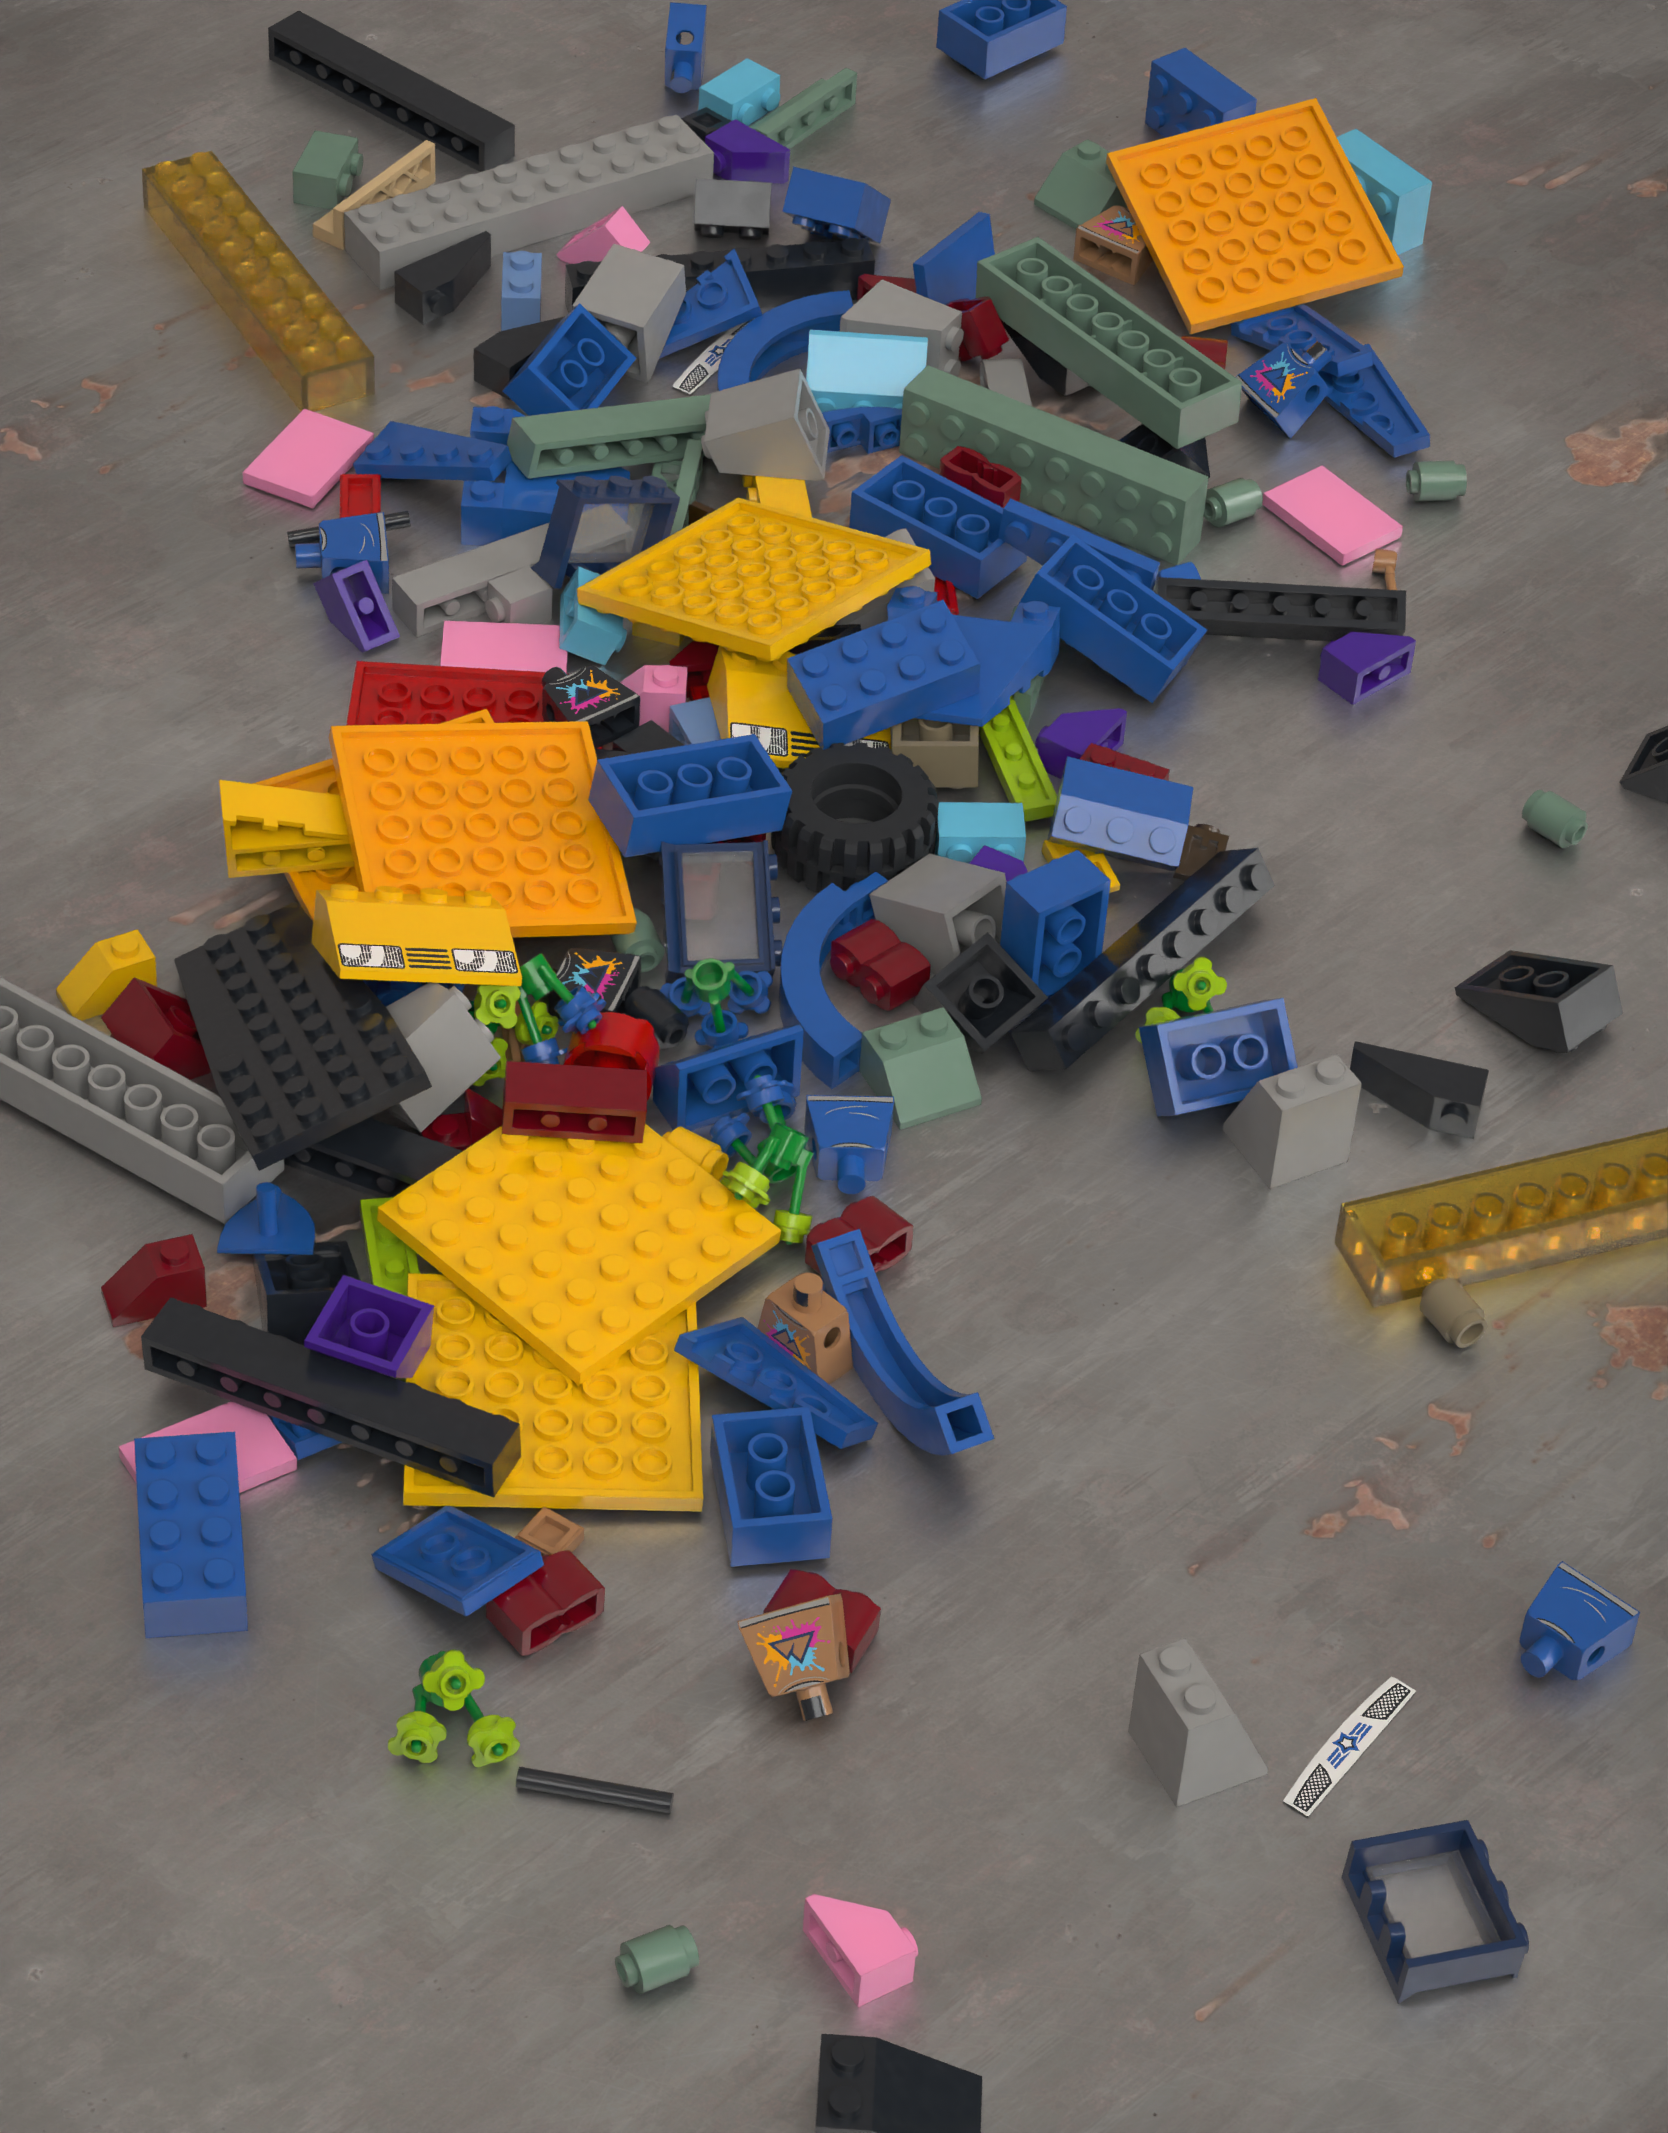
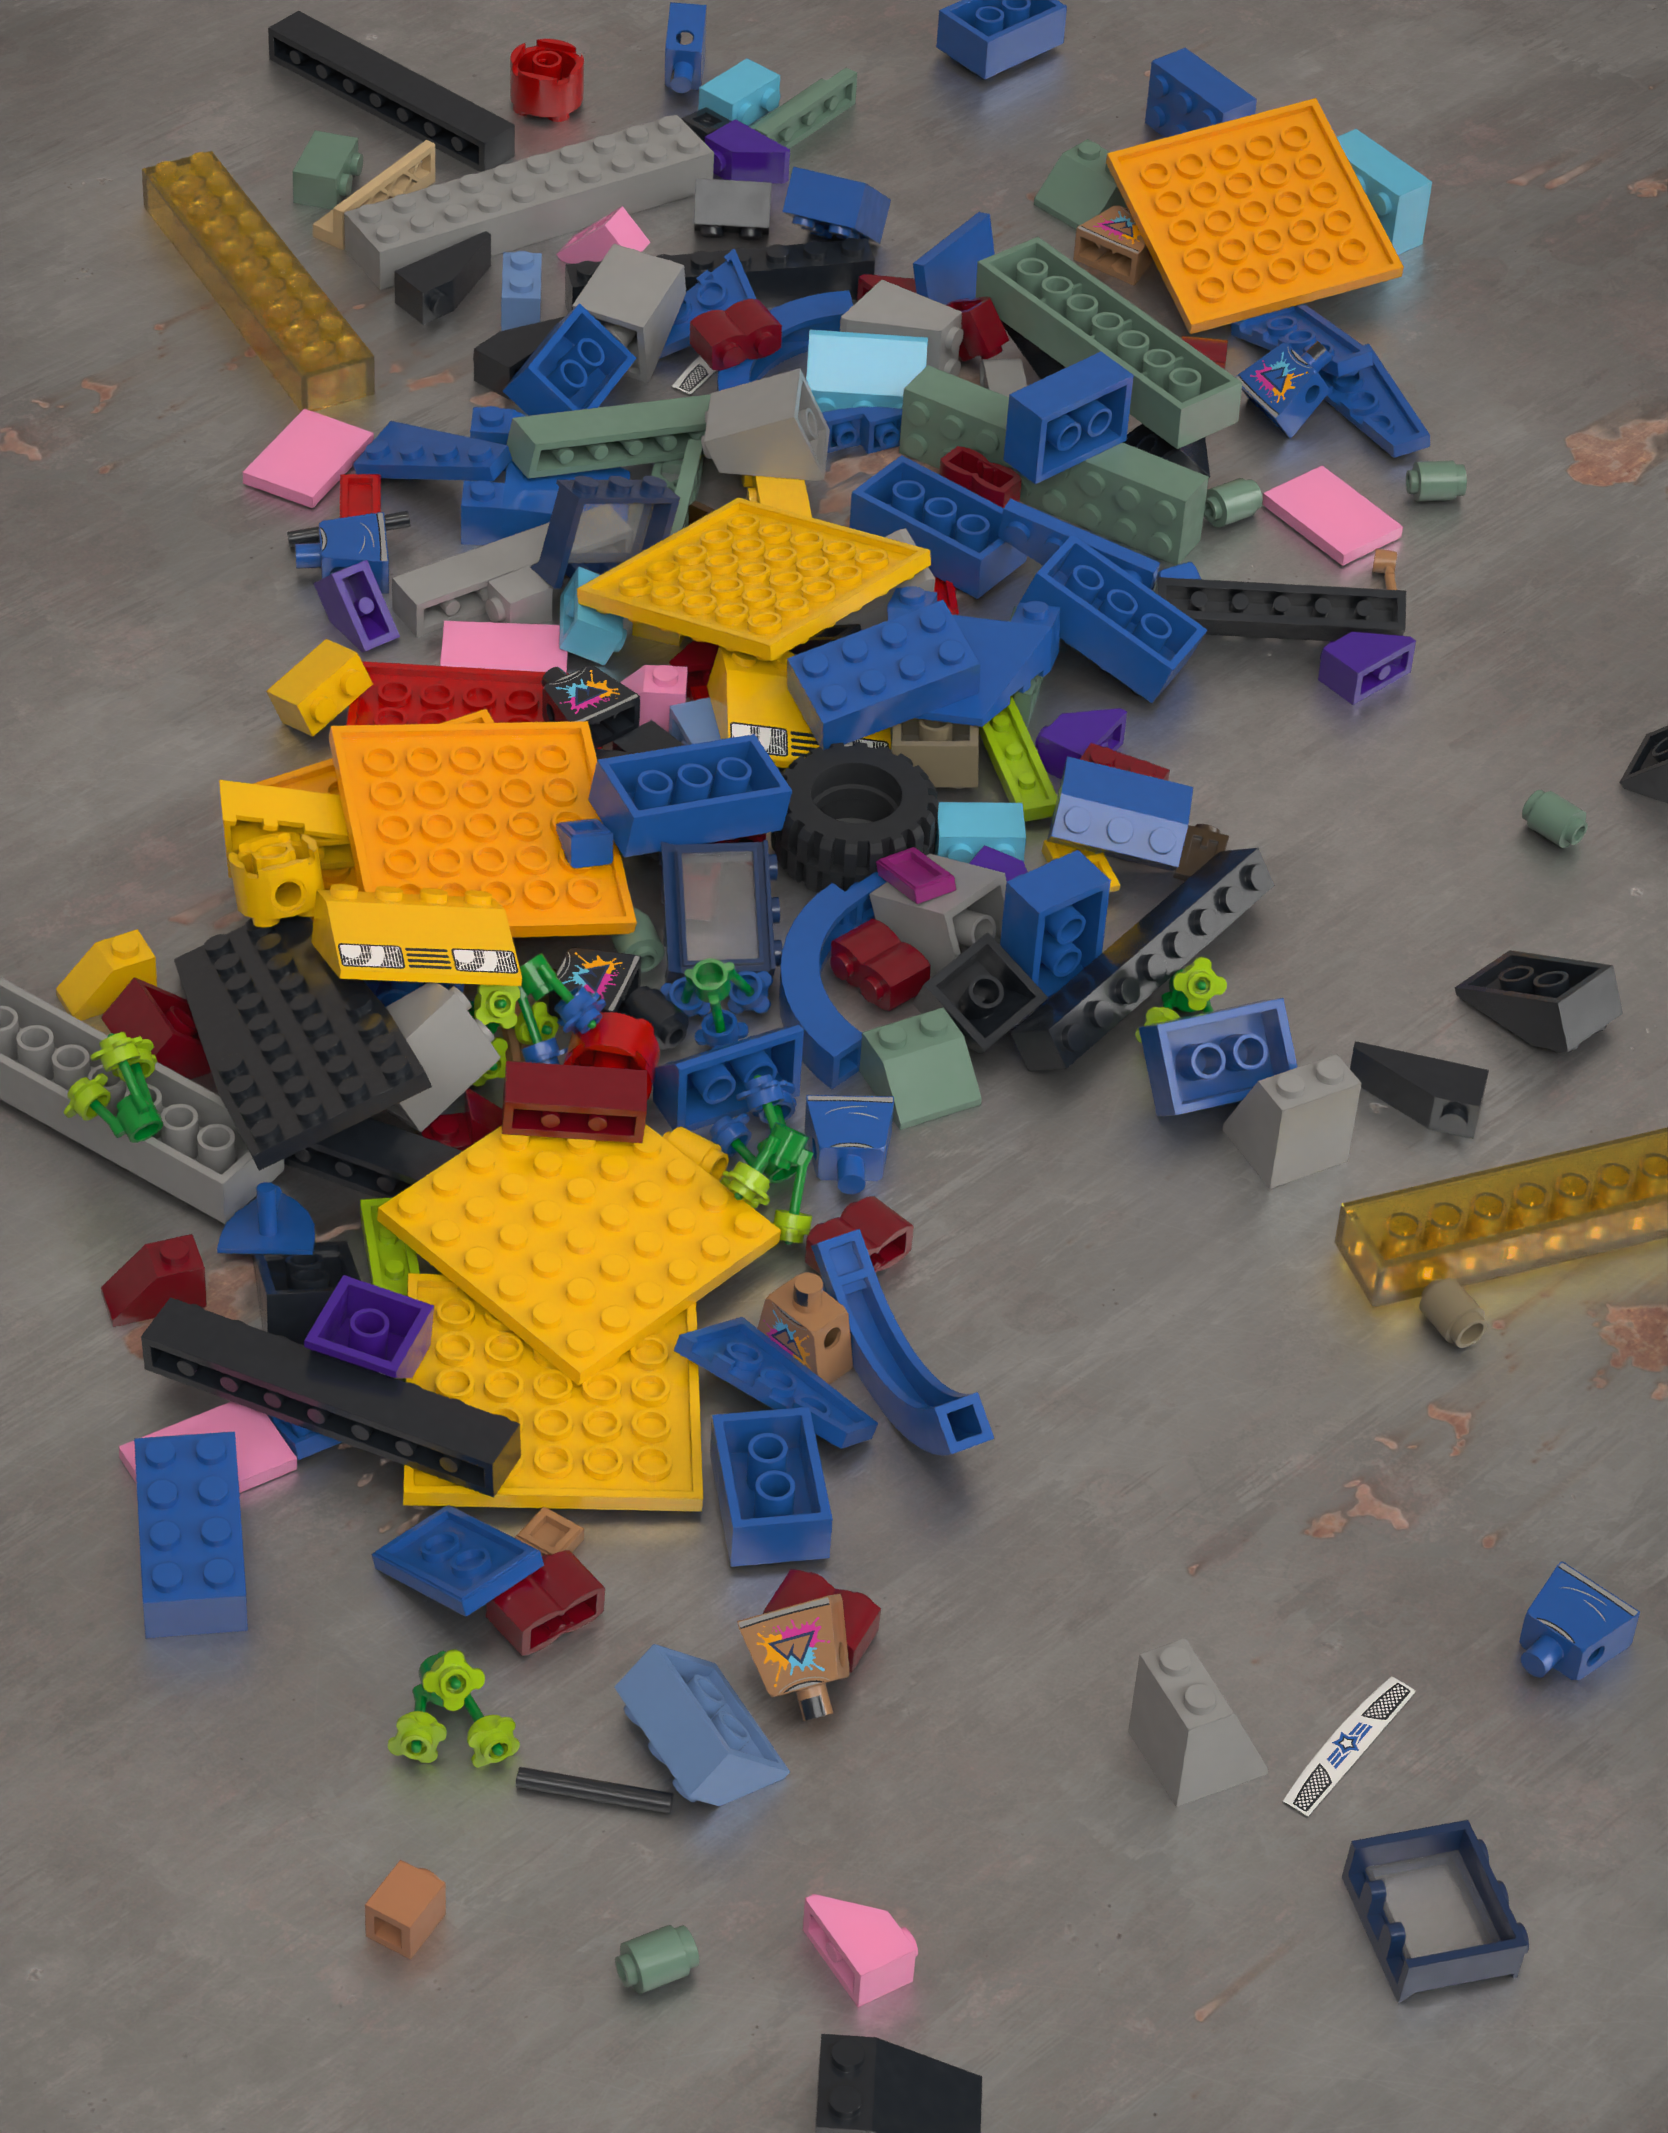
(132, 1063): none -> plant
(276, 877): none -> yellow brick
(319, 687): none -> yellow brick
(405, 1909): none -> nougat brick
(546, 79): none -> red brick
(586, 842): none -> blue slope
(698, 1727): none -> medium blue slope
(735, 334): none -> dark red brick
(915, 875): none -> magenta tile
(1068, 417): none -> blue brick

